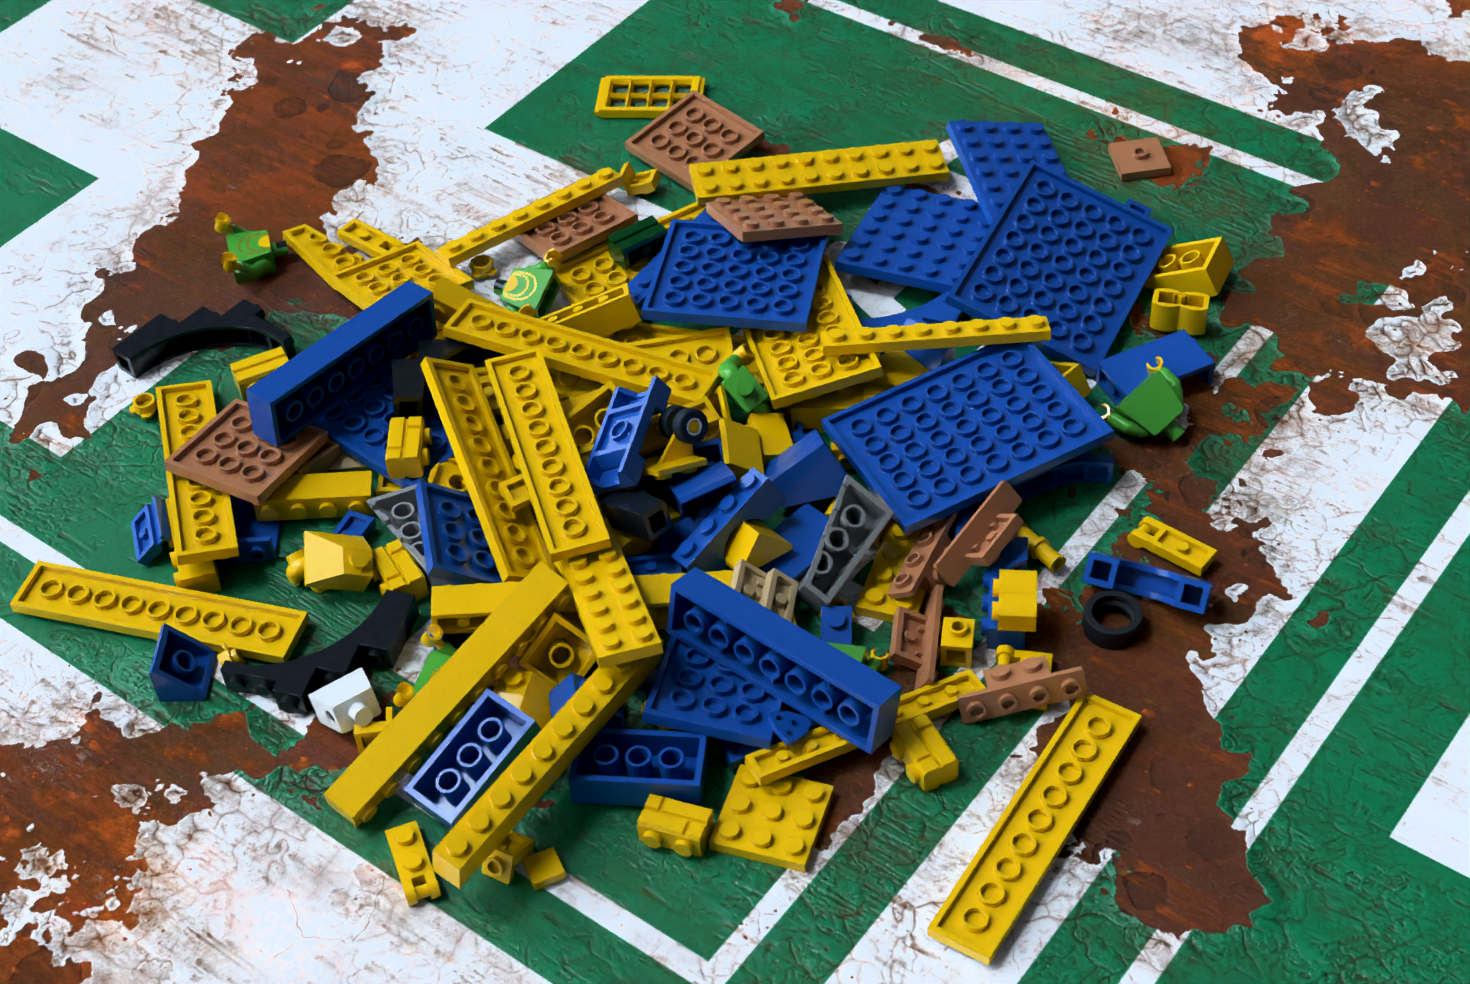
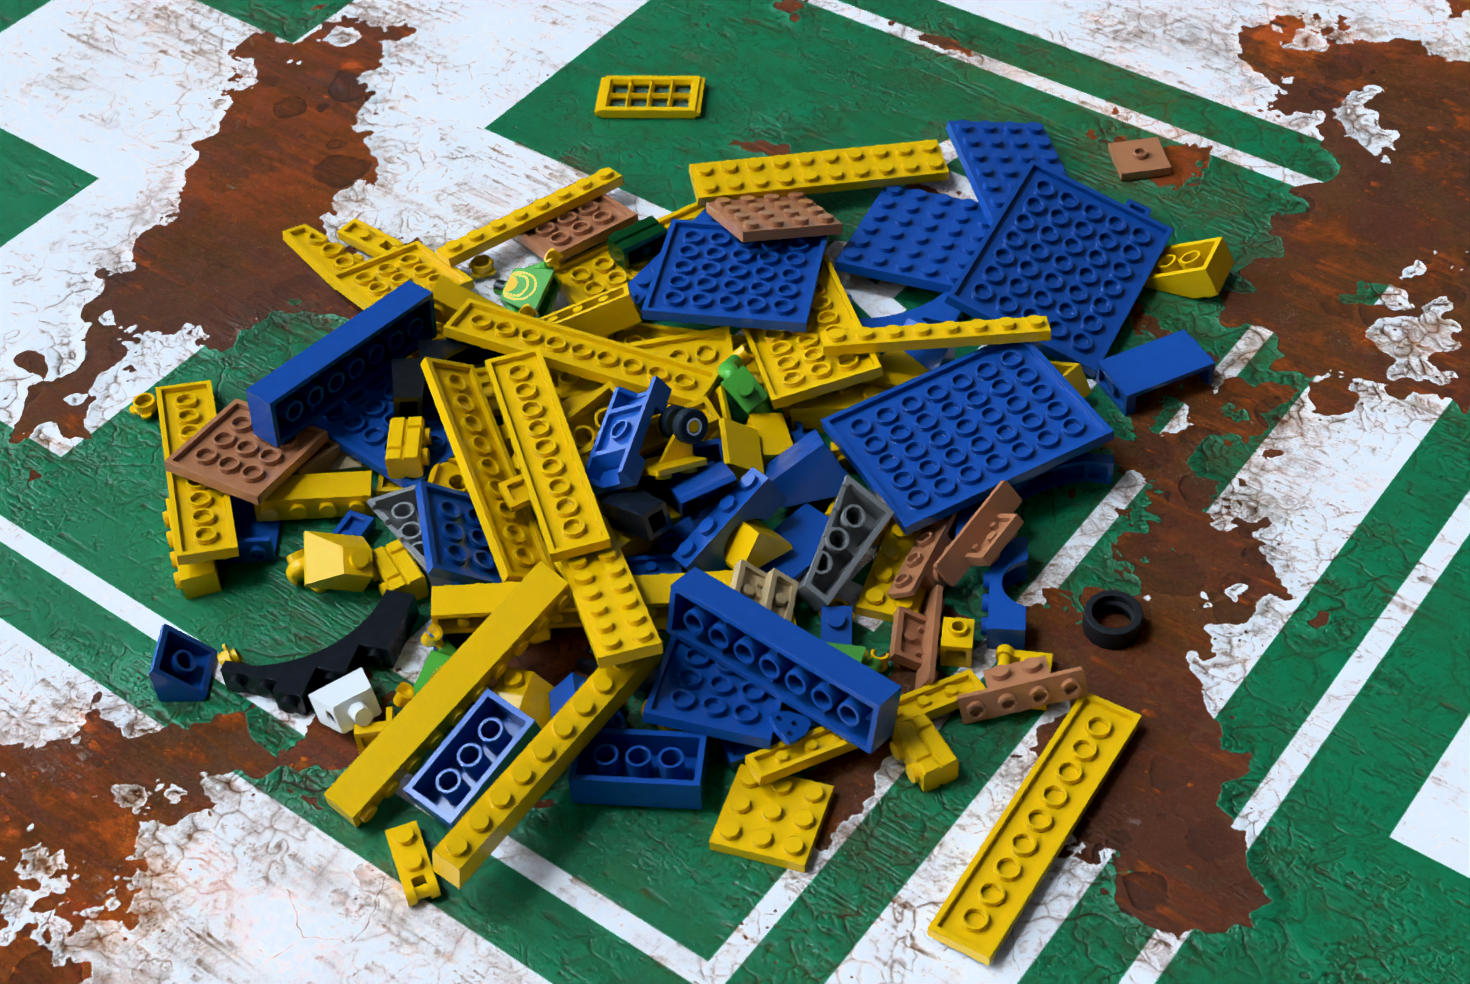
(143, 606): yellow plate -> none
(150, 531): blue plate -> none
(167, 338): black arch -> none
(249, 252): bright green torso -> none
(254, 368): yellow brick -> none
(508, 853): yellow bracket -> none
(544, 868): yellow tile -> none
(559, 651): yellow slope -> none
(641, 182): yellow bracket -> none
(675, 825): yellow brick -> none
(691, 134): nougat plate -> none
(1016, 600): yellow brick -> none
(1040, 549): yellow pin -> none
(1149, 581): blue arch -> none
(1150, 406): bright green torso -> none
(1172, 545): yellow plate -> none
(1179, 311): yellow brick -> none

